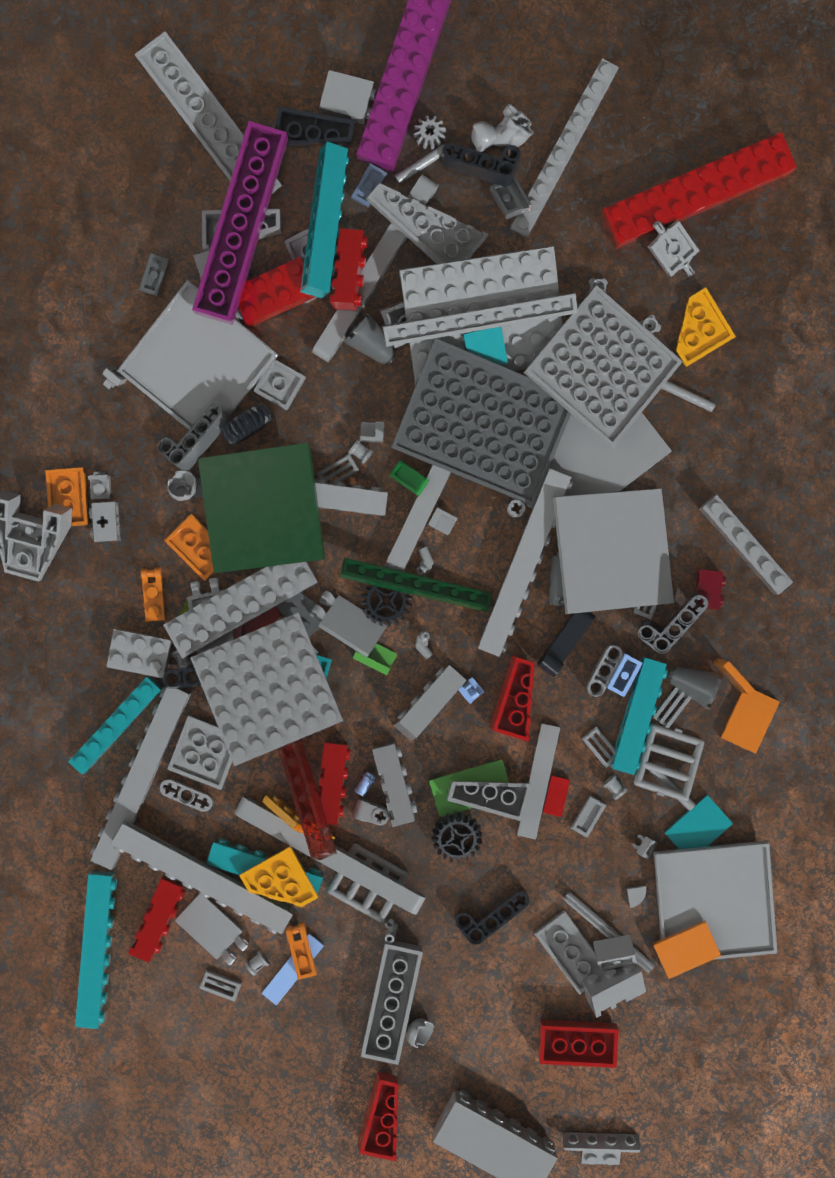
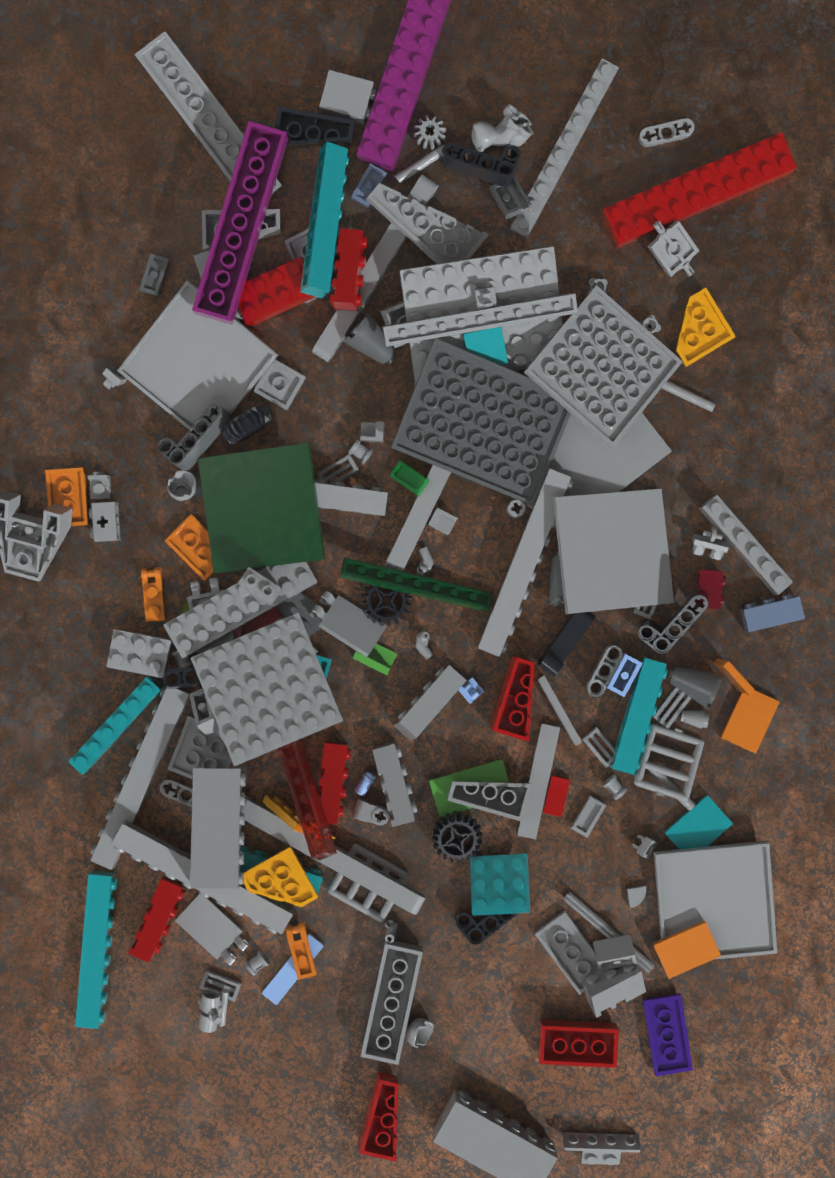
(202, 712): none -> light grey brick
(213, 1009): none -> light grey pin
(217, 828): none -> light grey brick
(260, 586): none -> light grey brick
(485, 297): none -> light grey tile
(500, 884): none -> teal plate
(559, 710): none -> light grey tile
(667, 1034): none -> dark purple plate
(680, 134): none -> light grey beam
(696, 718): none -> light grey cone
(710, 540): none -> light grey hips
(772, 613): none -> sand blue brick

